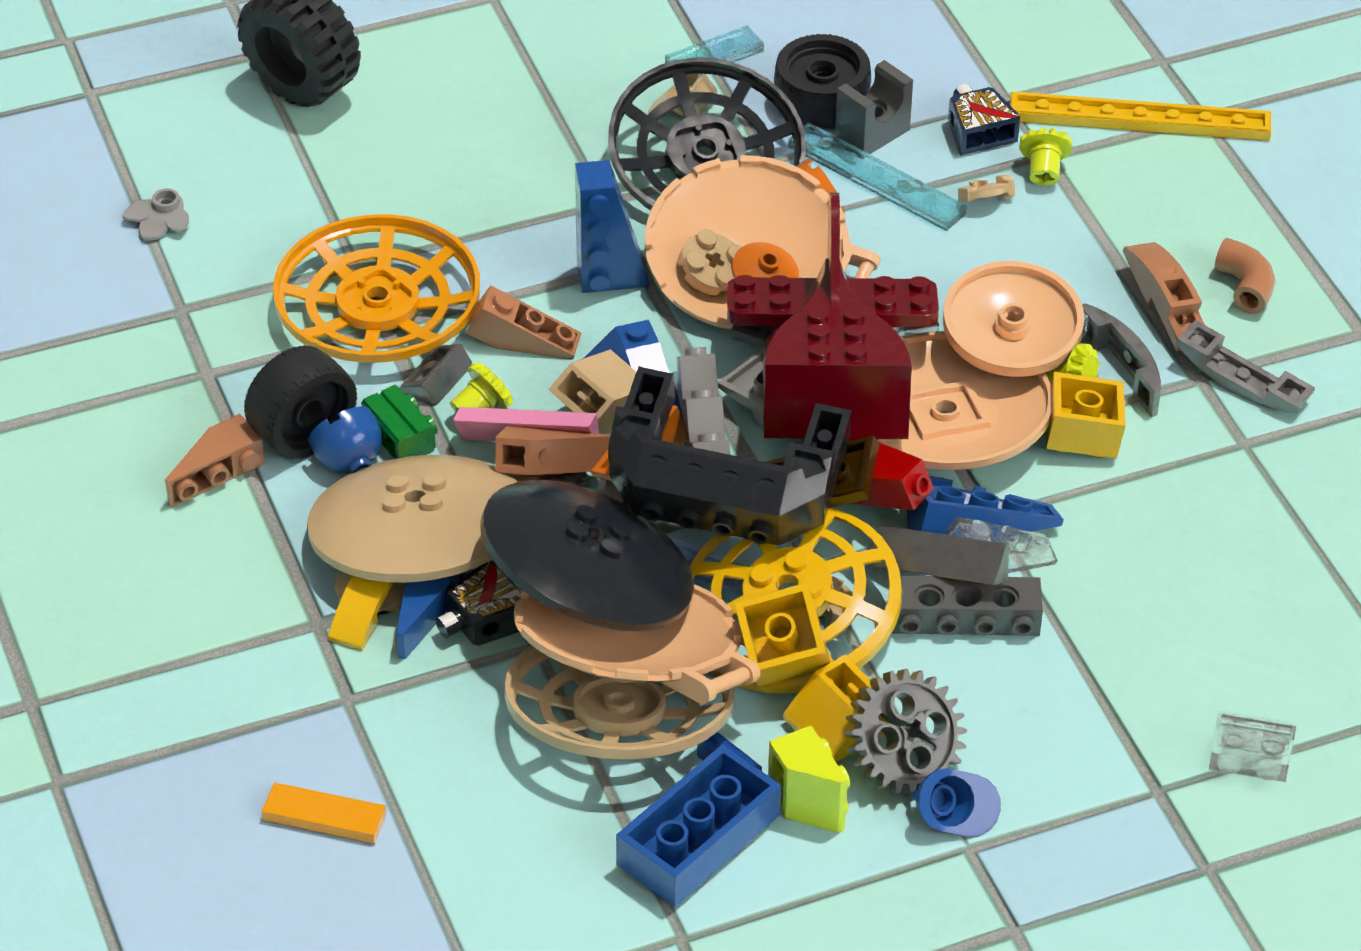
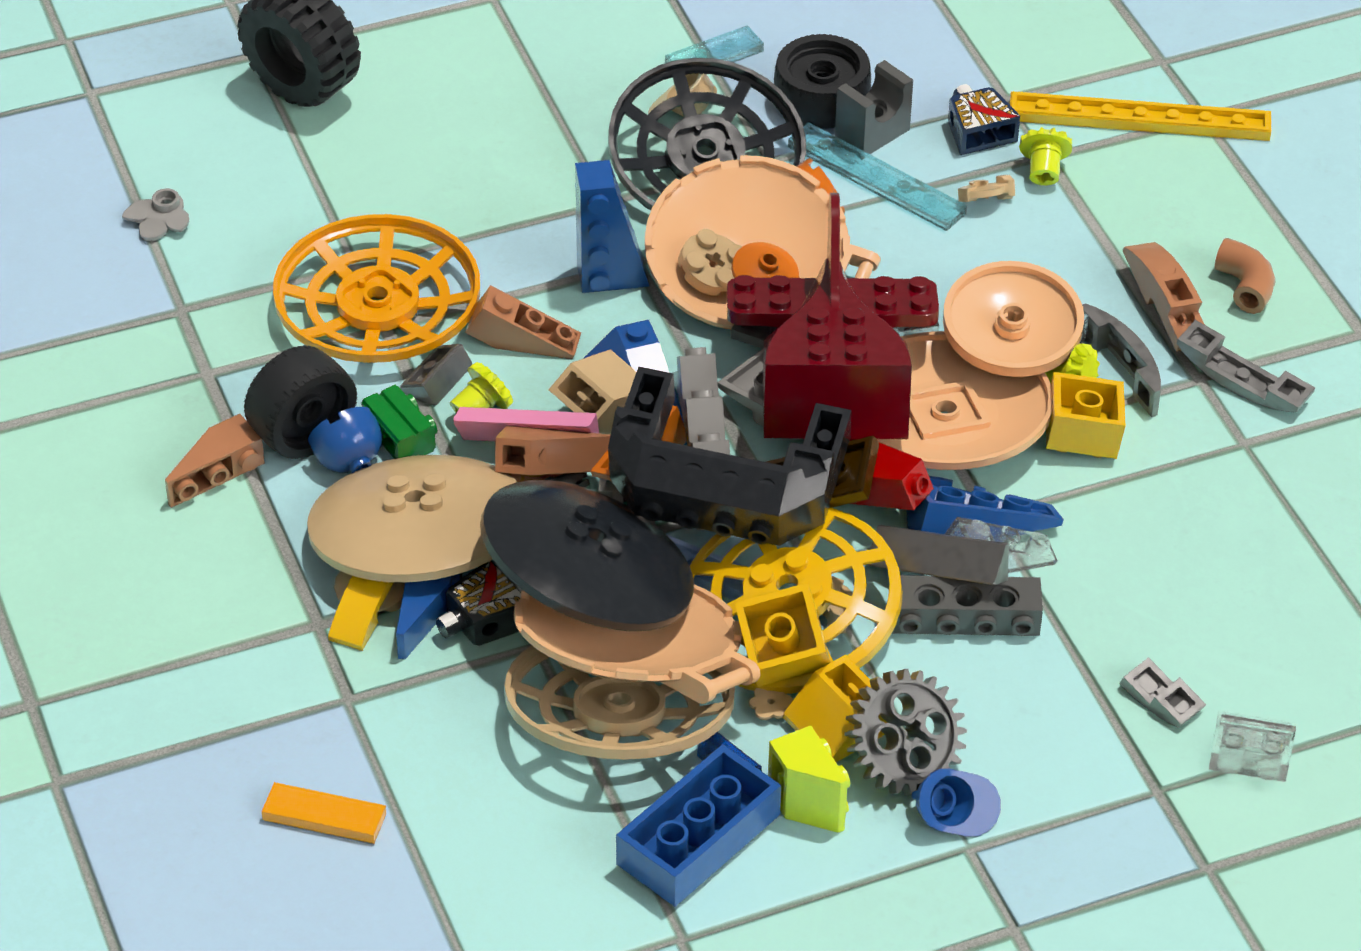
(769, 703): none -> tan plant
(1166, 699): none -> slope

